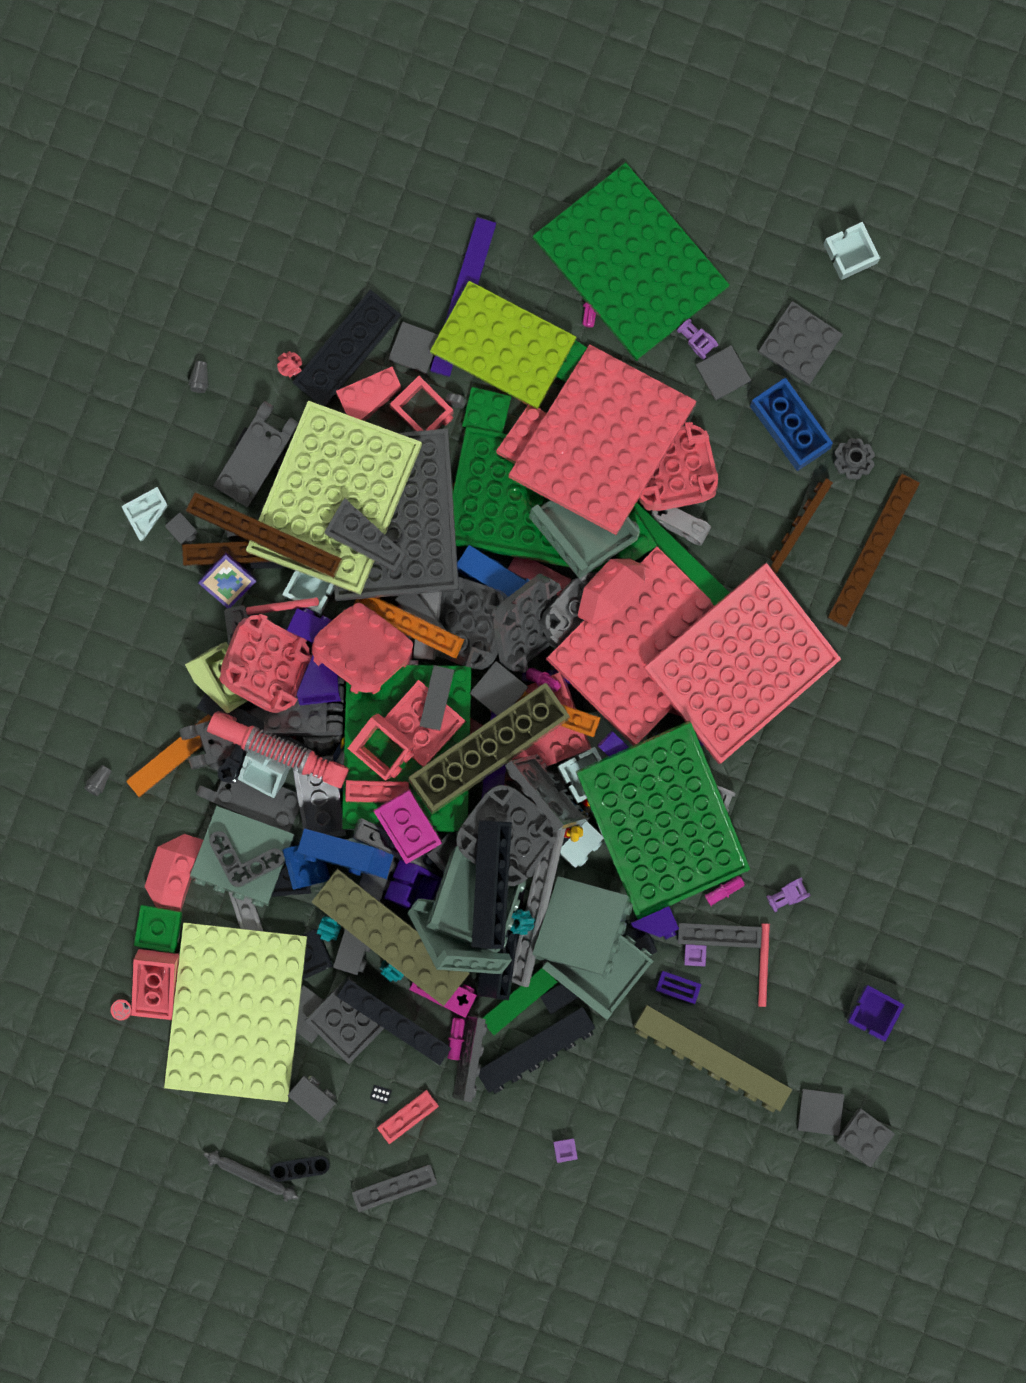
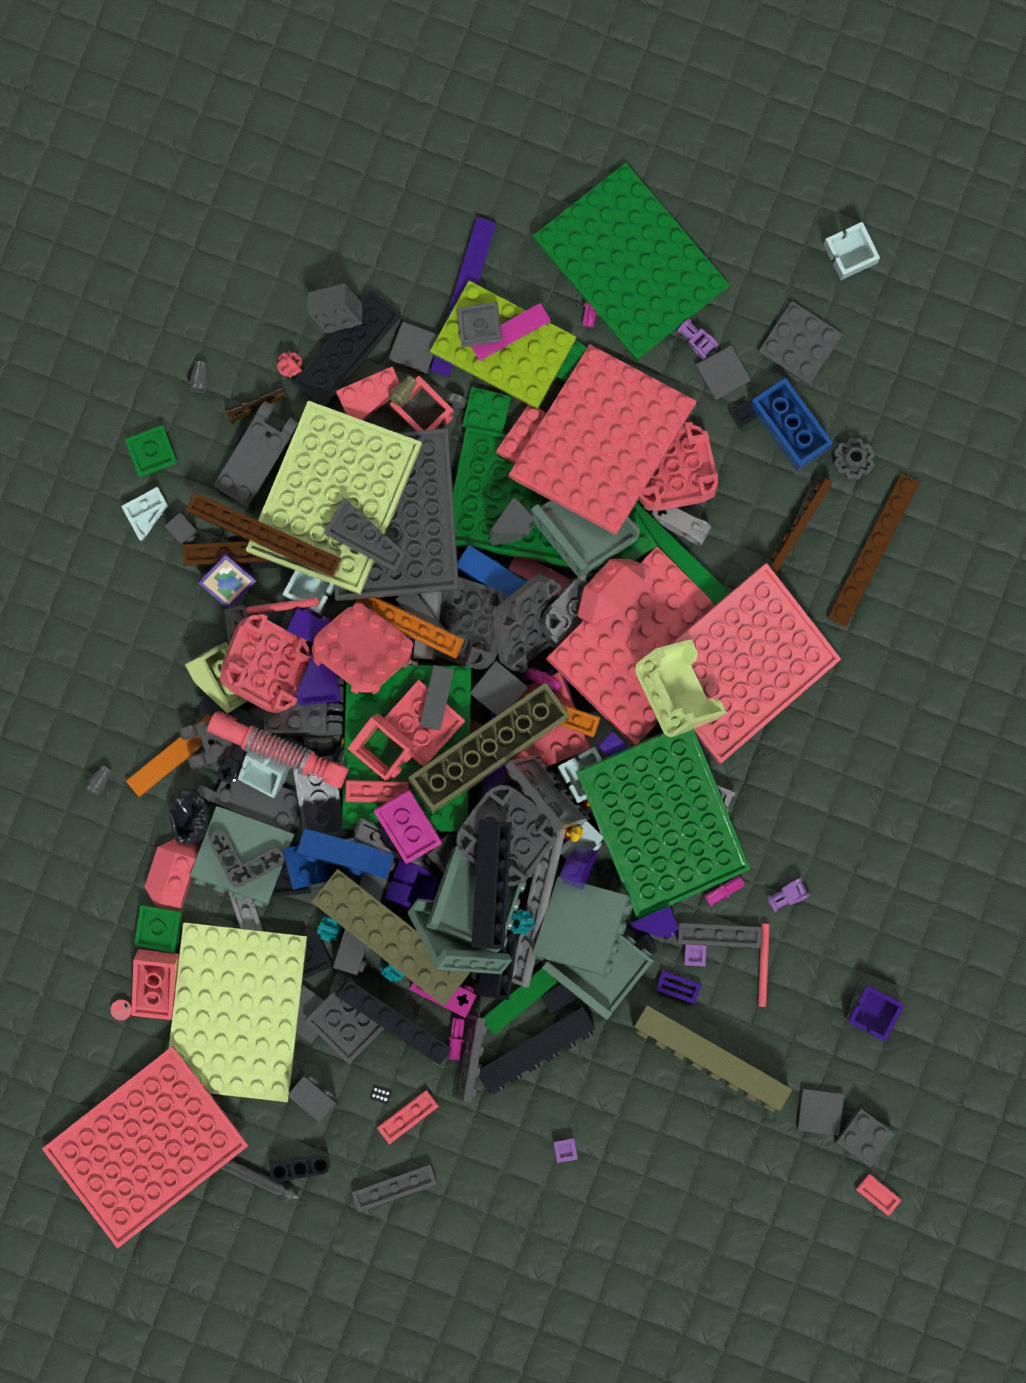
(145, 1147): none -> coral plate
(151, 451): none -> green plate
(189, 817): none -> black piece
(246, 408): none -> dark brown pin
(335, 308): none -> dark grey brick
(402, 392): none -> olive cone
(479, 324): none -> dark grey tile
(512, 524): none -> dark grey slope
(514, 330): none -> dark pink tile
(578, 866): none -> dark purple slope
(675, 690): none -> yellowish green windscreen
(742, 414): none -> black tile
(878, 1194): none -> coral tile

